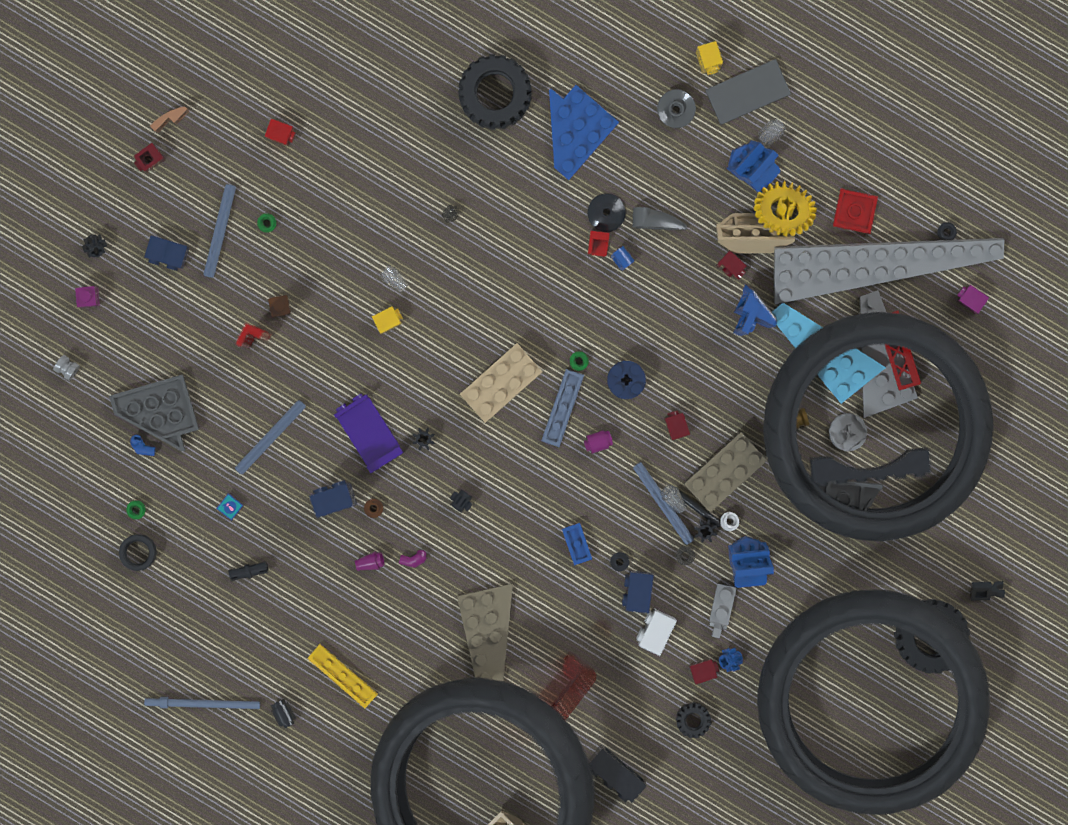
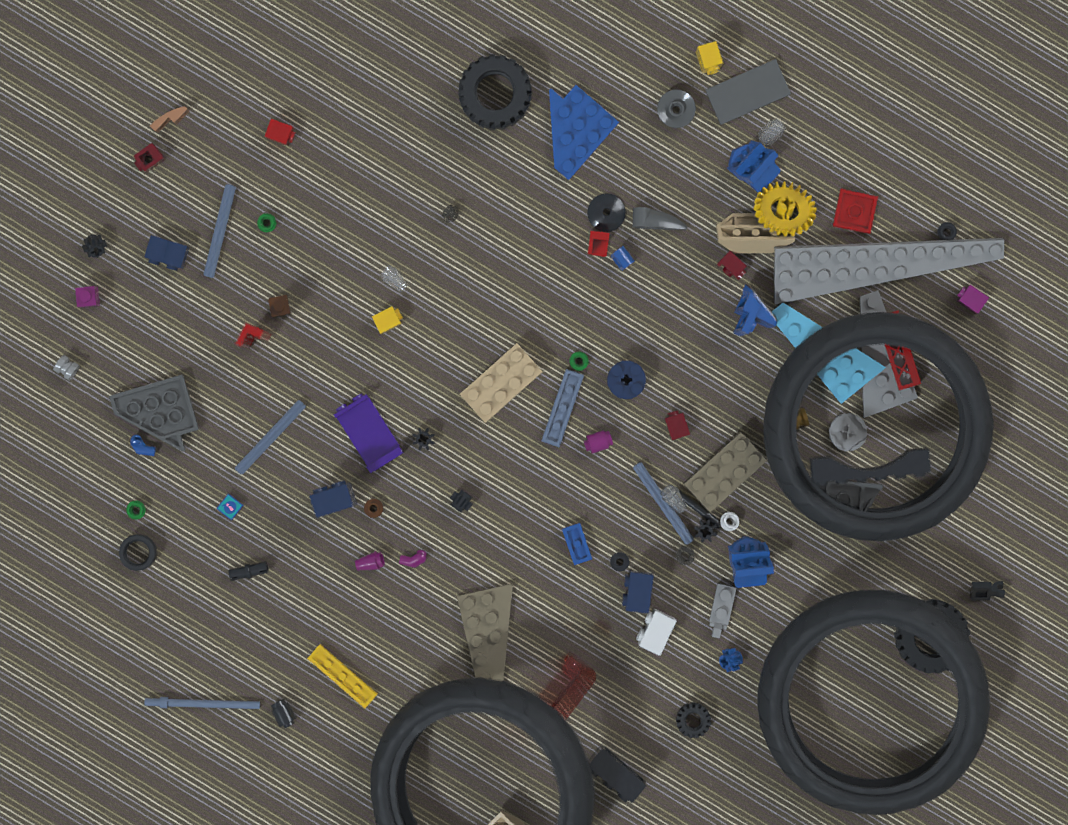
(704, 670): dark red brick -> none

